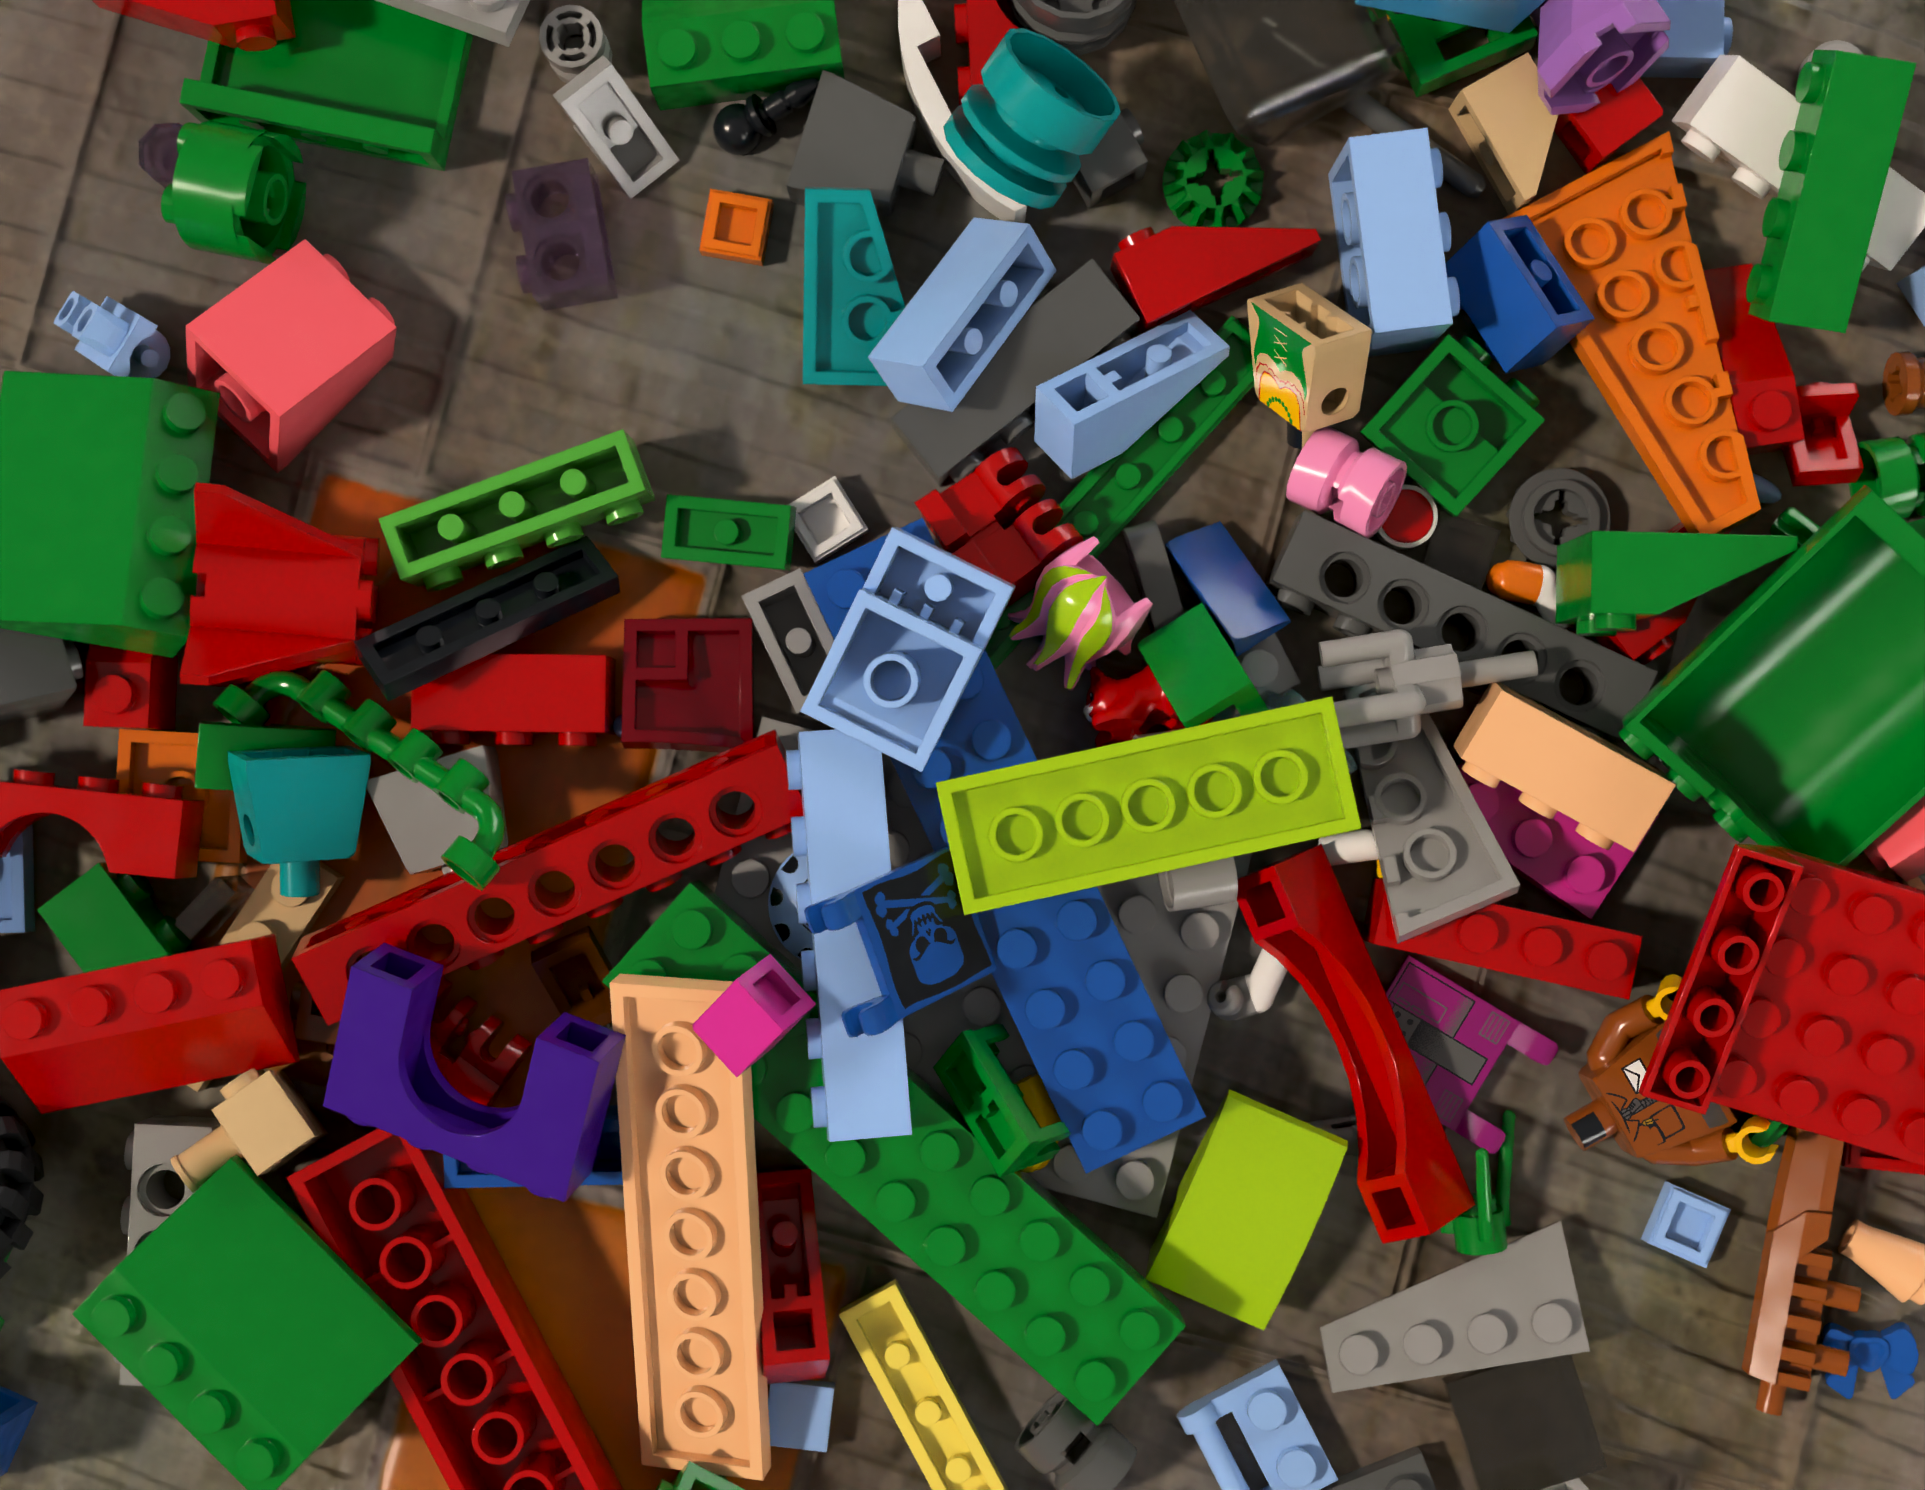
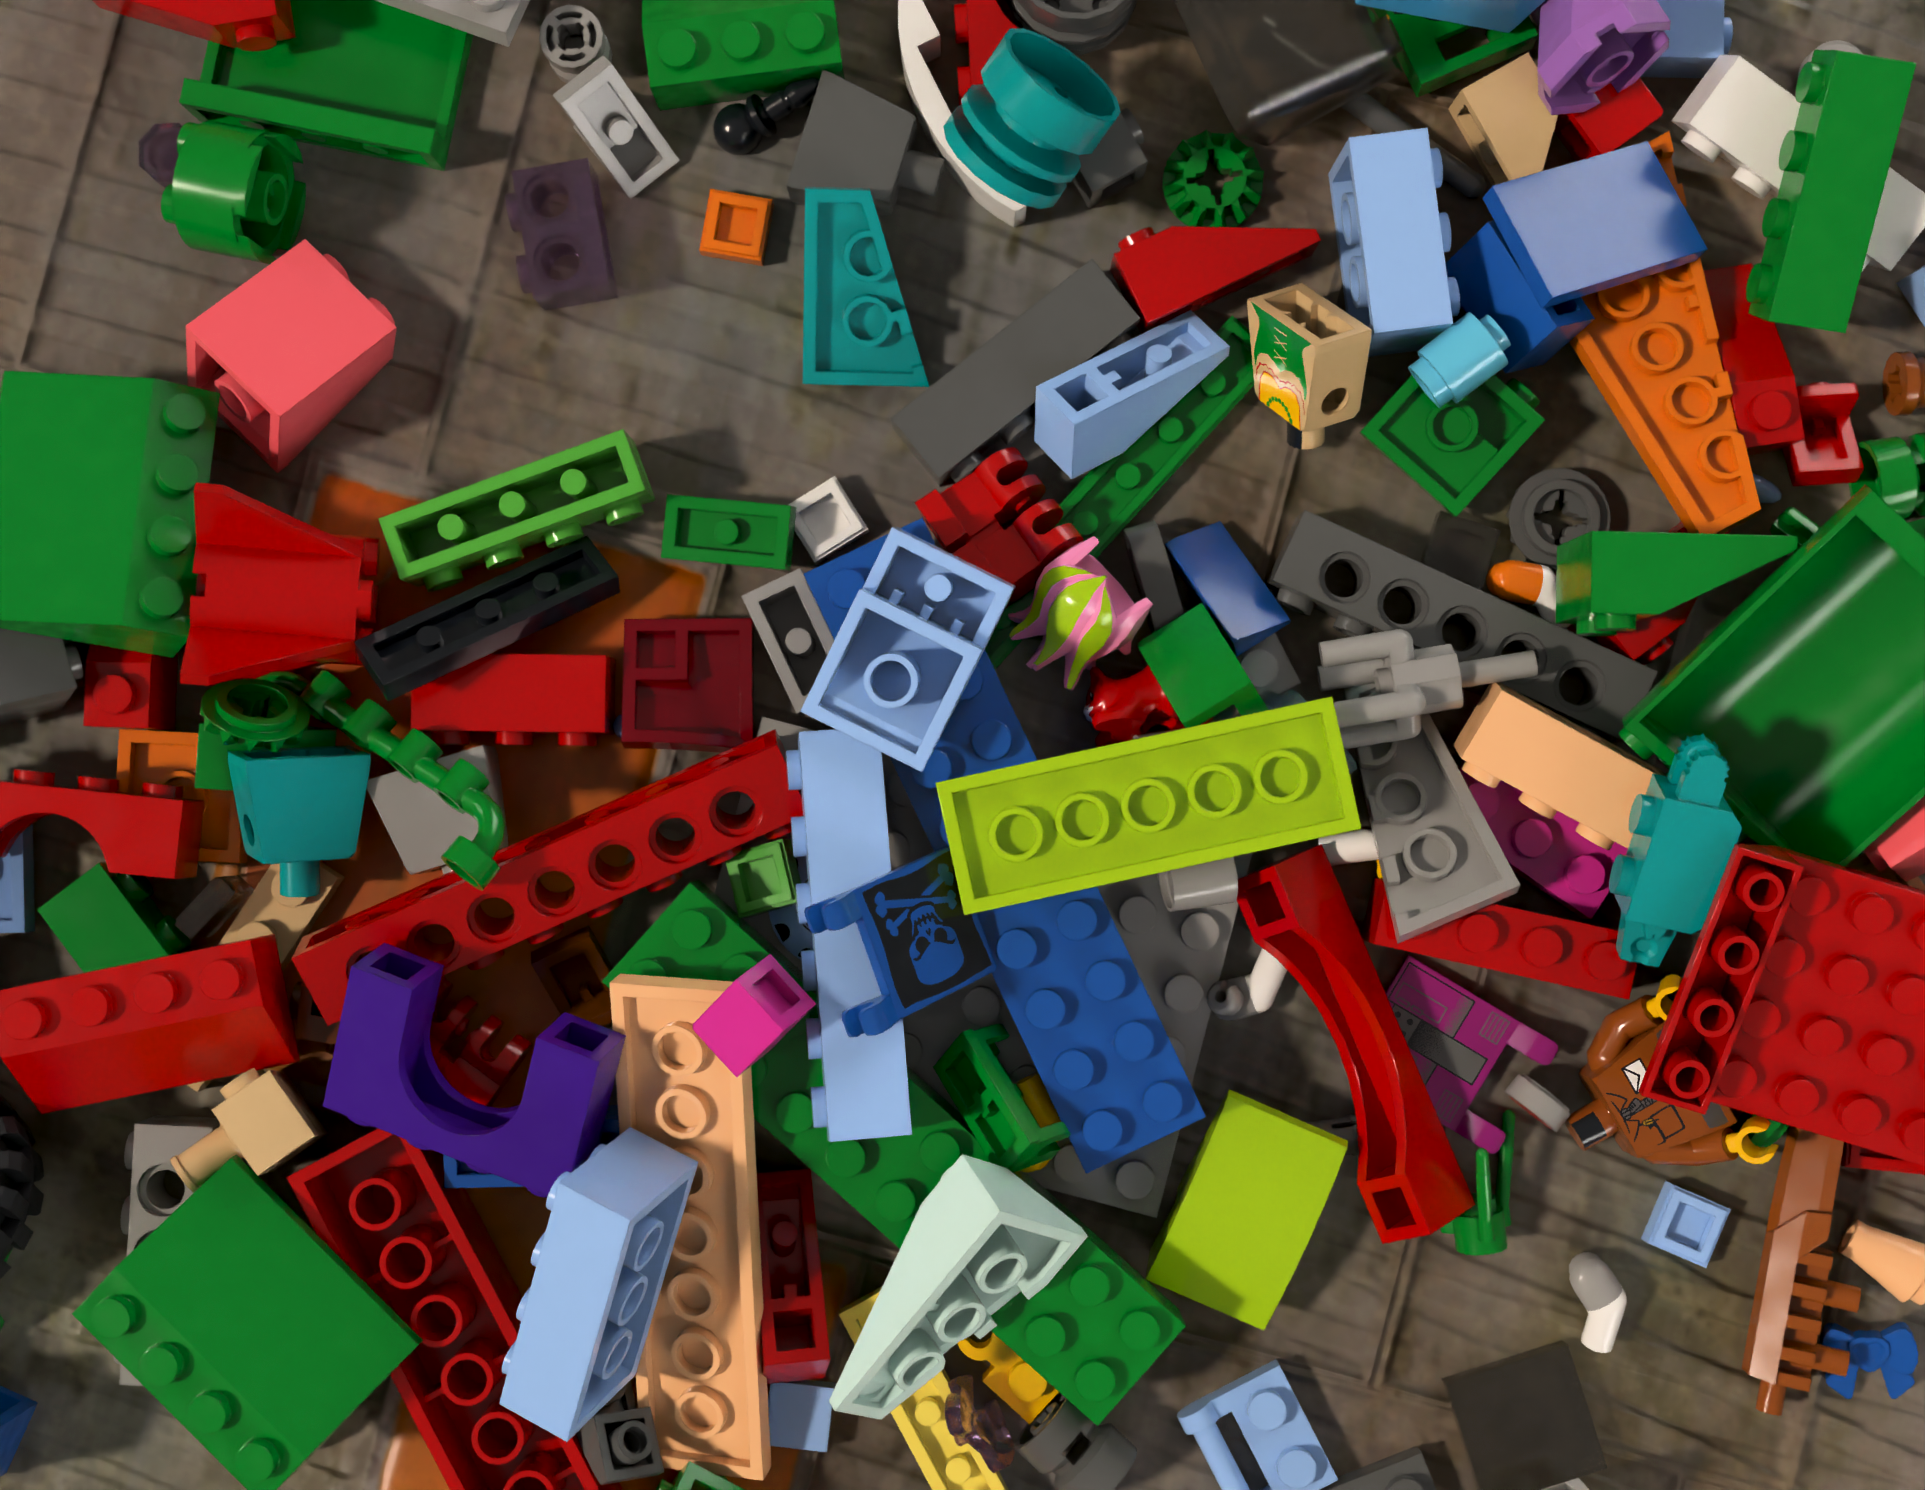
(114, 337): light blue hips -> none
(238, 712): none -> green gear
(595, 1281): none -> light blue brick
(621, 1440): none -> dark grey slope
(764, 878): none -> bright green tile
(962, 1260): none -> light aqua wedge
(963, 313): light blue brick -> none
(980, 1428): none -> piece
(1011, 1377): none -> yellow plate
(1342, 479): bright pink wheel -> none
(1410, 520): red tile -> none
(1460, 359): none -> medium azure brick
(1465, 1319): light grey wing -> none
(1538, 1102): none -> light grey tile
(1594, 224): none -> tile
(1602, 1299): none -> arm
(1675, 853): none -> teal hinge

